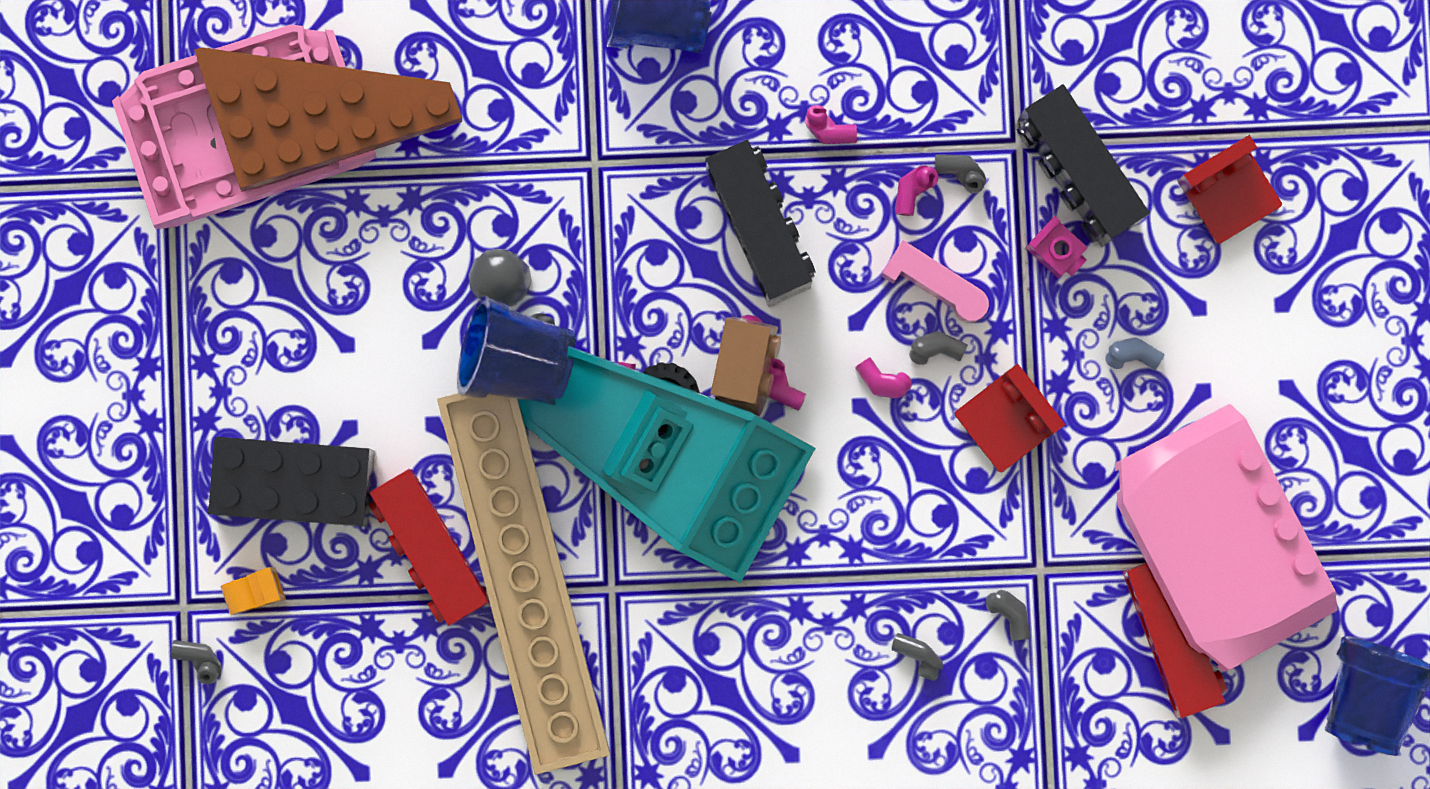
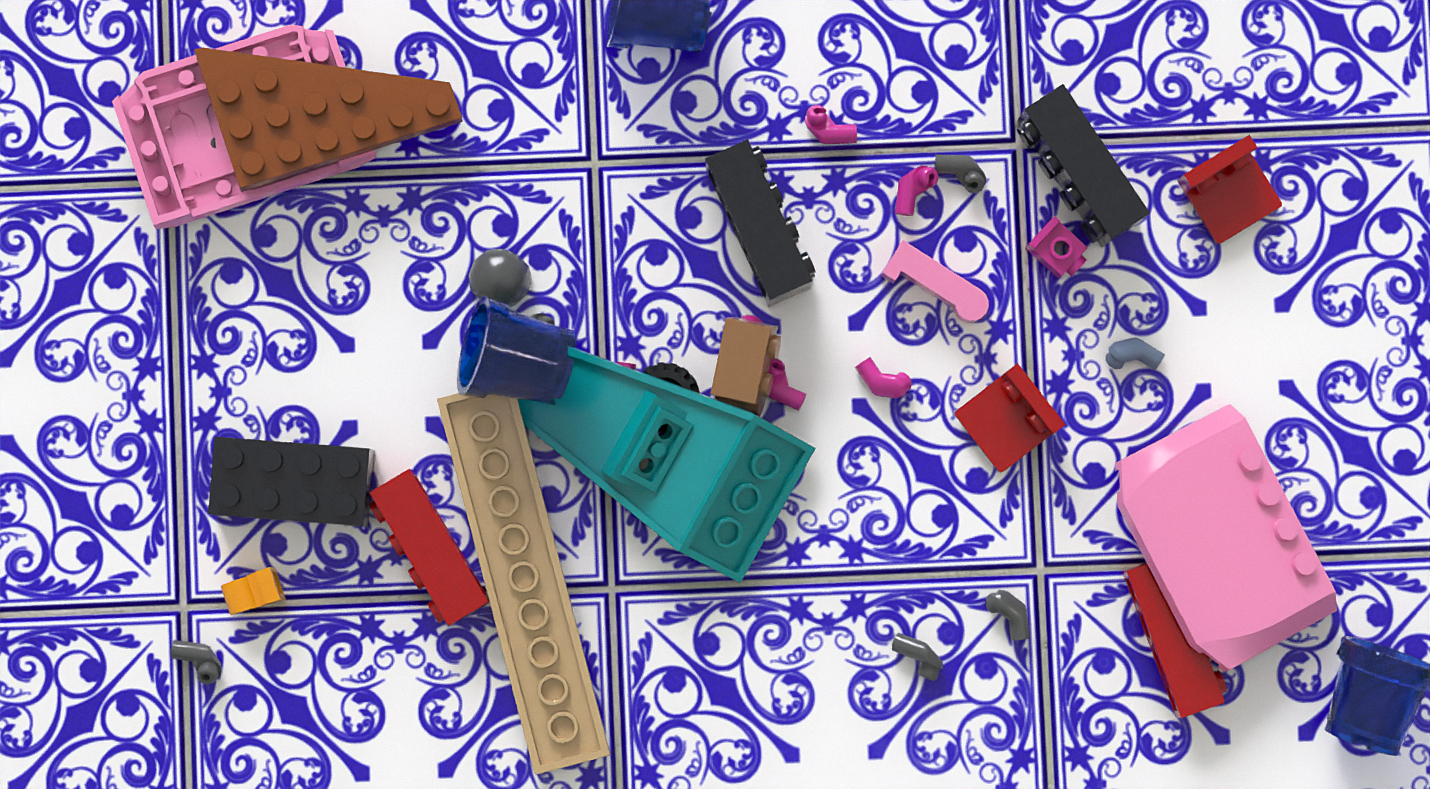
(933, 344): dark grey arm -> none

